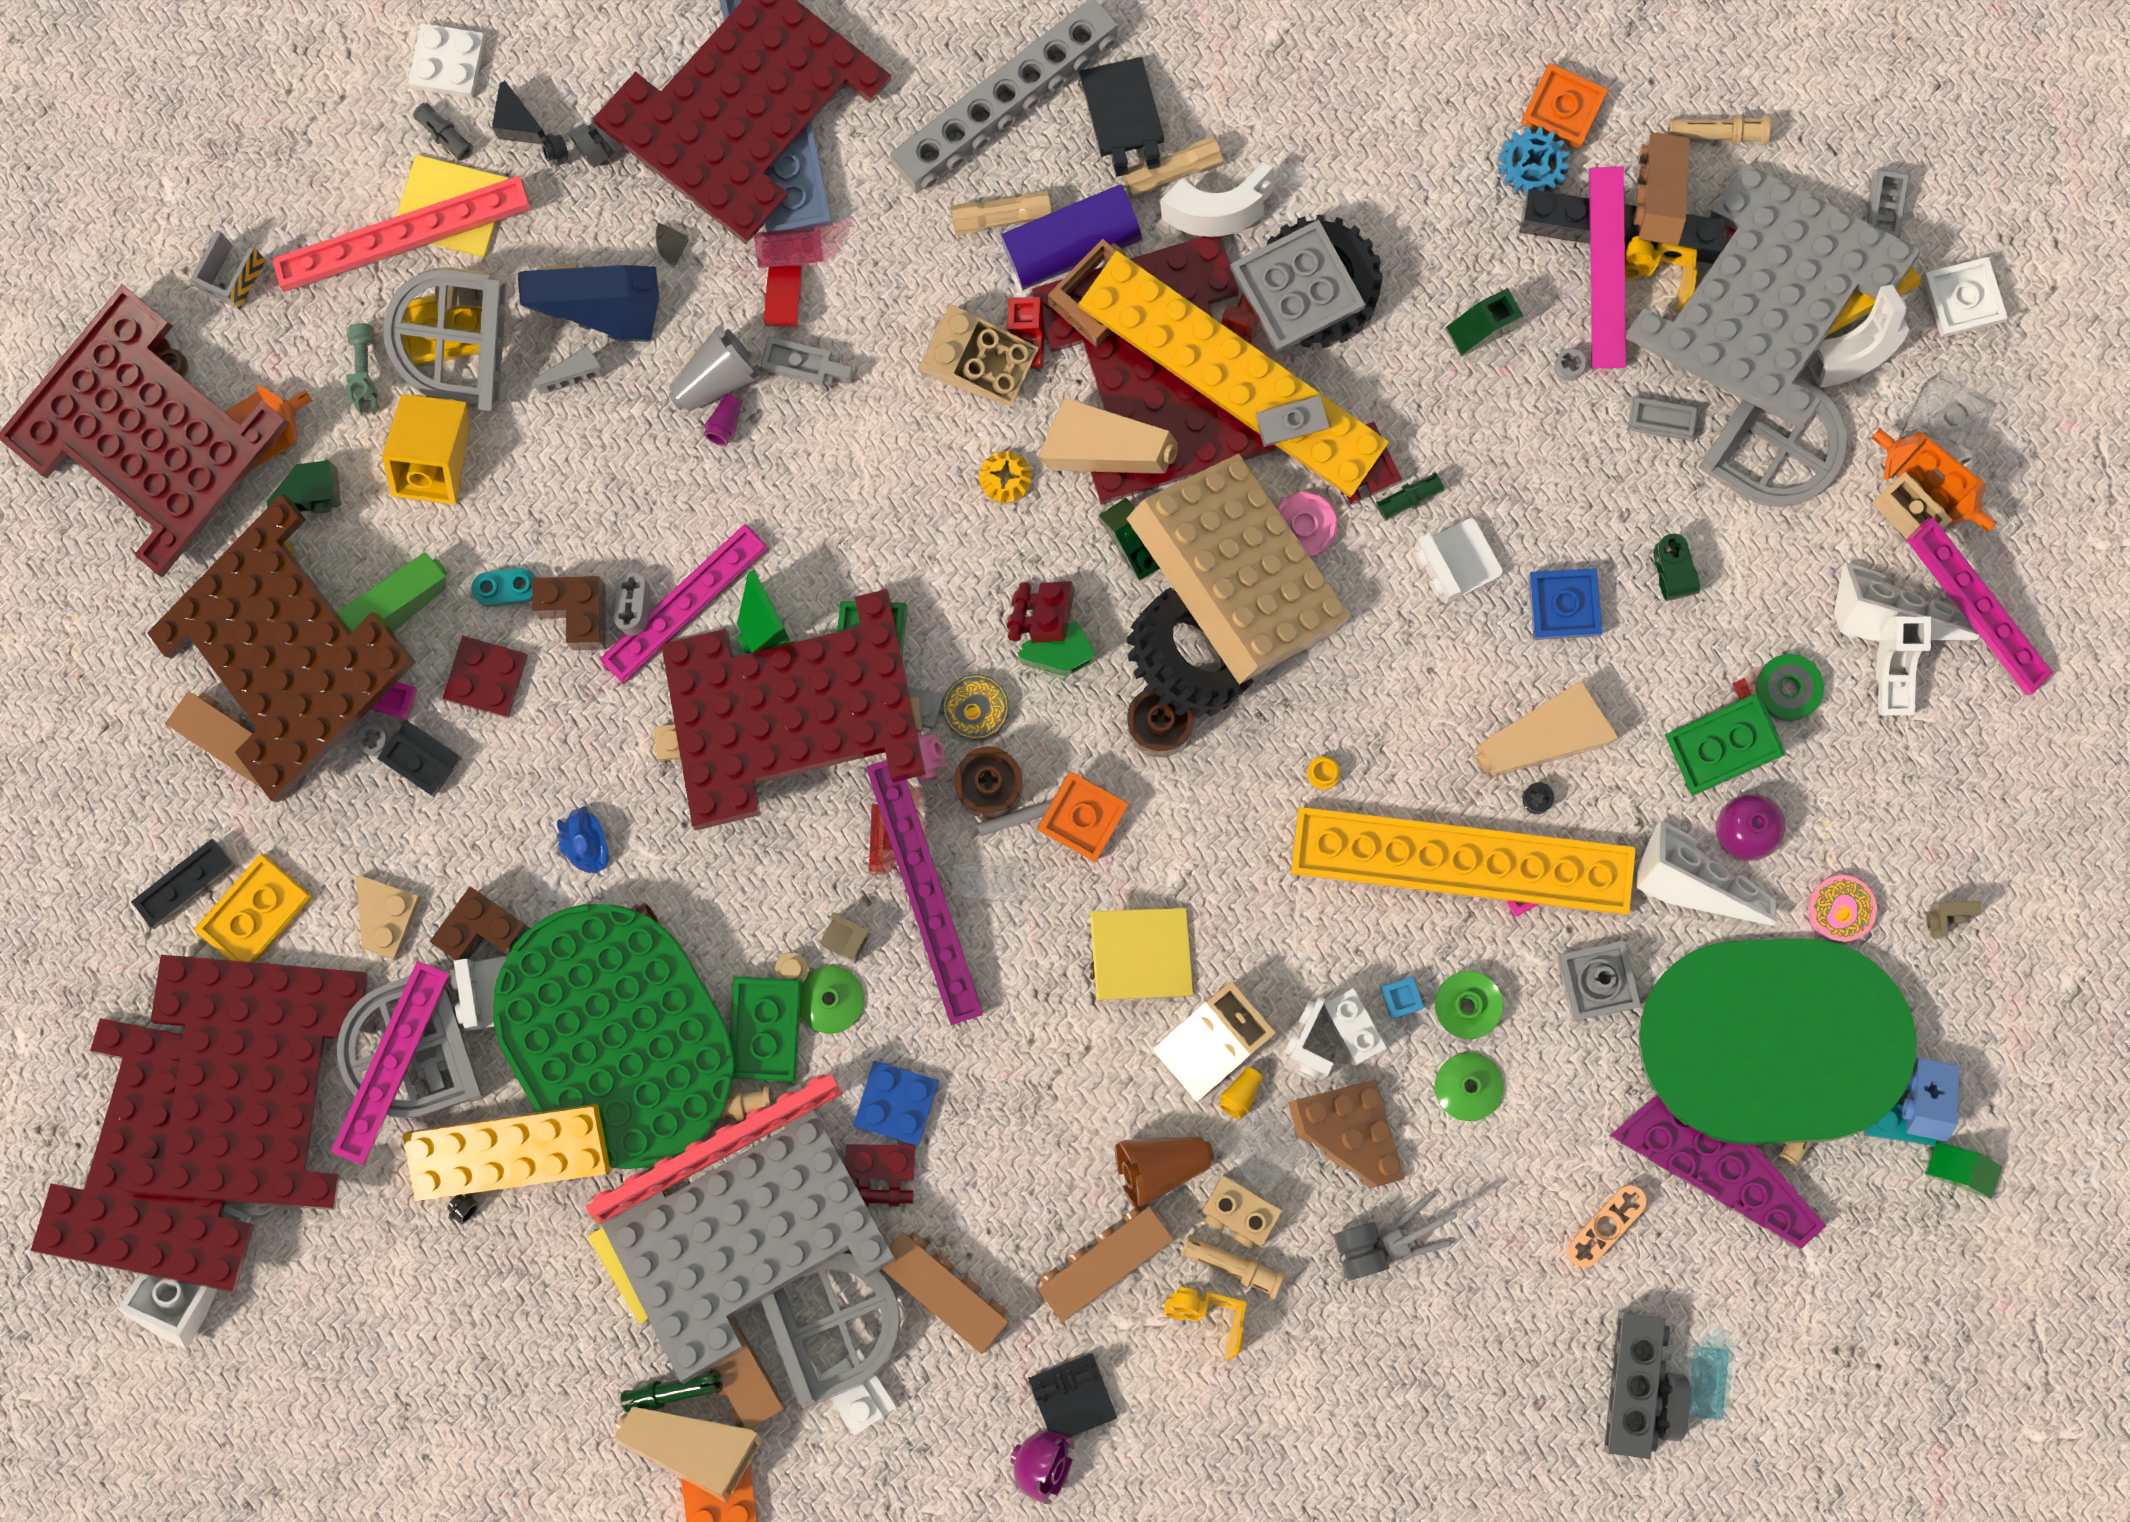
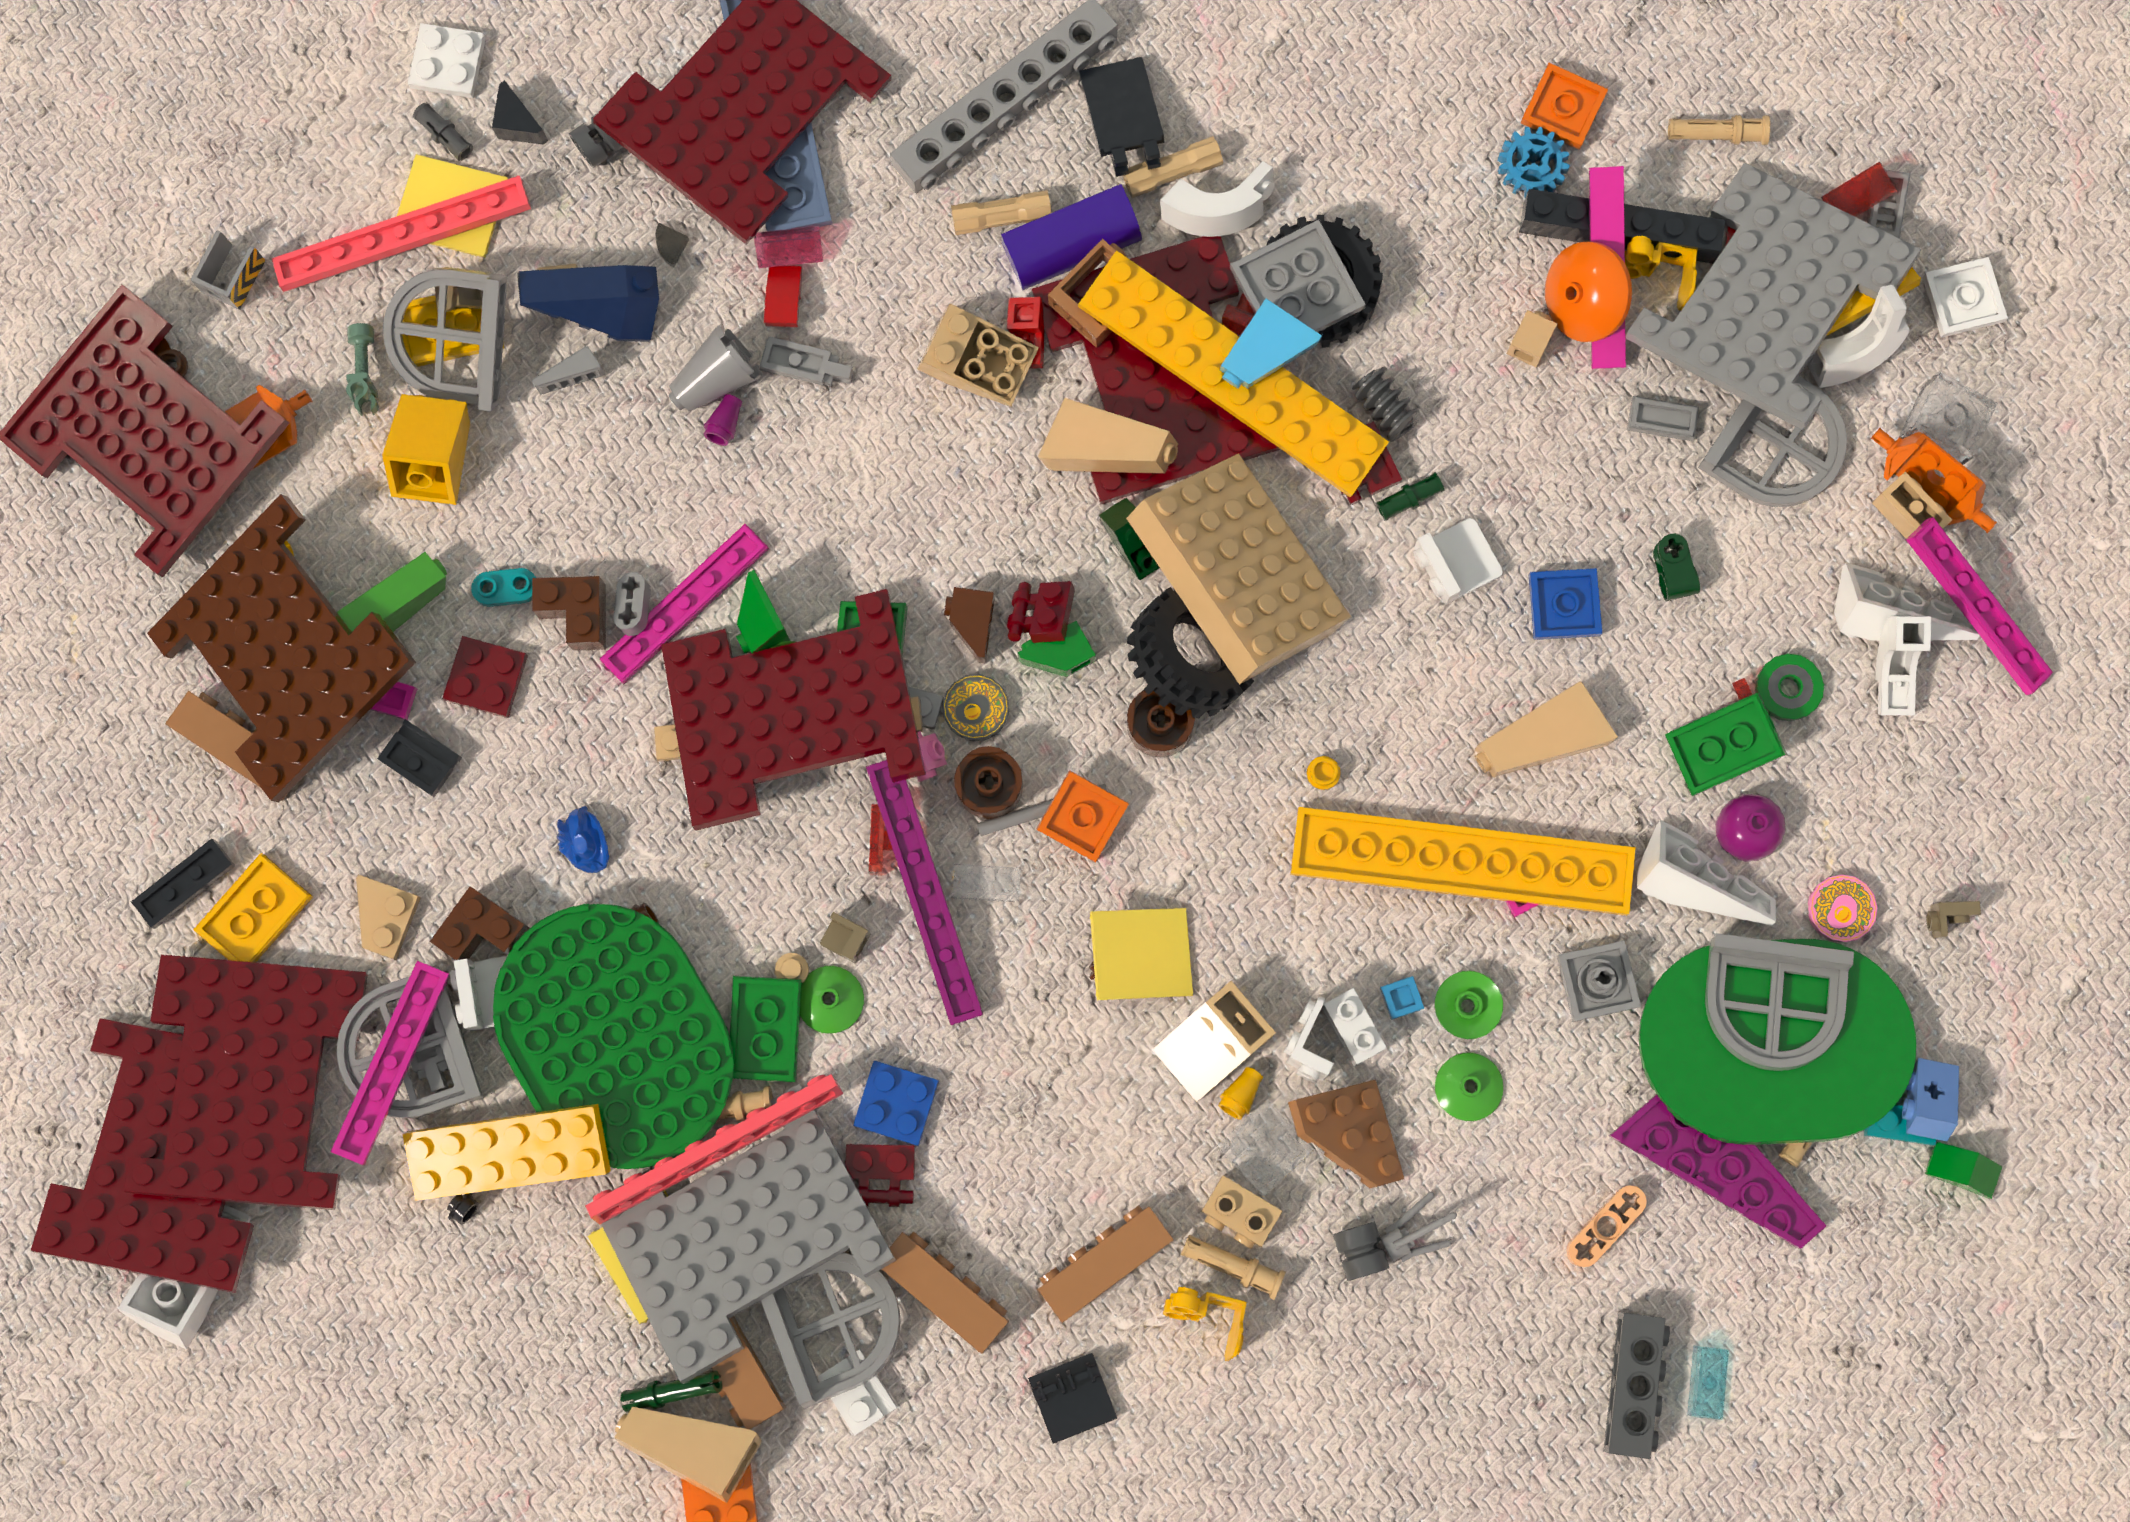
(311, 487): dark green slope -> none
(362, 737): light grey bush -> none
(555, 149): black plate -> none
(971, 618): none -> reddish brown slope
(1016, 487): yellow gear -> none
(1042, 1464): magenta cylinder -> none
(1160, 1165): dark orange cone -> none
(1267, 345): none -> medium azure slope
(1292, 421): light grey plate -> none
(1310, 520): bright pink tile -> none
(1386, 404): none -> dark grey piece
(1485, 322): dark green slope -> none
(1532, 337): none -> tan brick
(1534, 788): black bush -> none
(1566, 373): light grey bush -> none
(1601, 289): none -> orange dish
(1662, 188): medium nougat brick -> none
(1674, 1416): dark grey beam -> none
(1779, 959): none -> light grey window
(1862, 191): none -> clear red tile

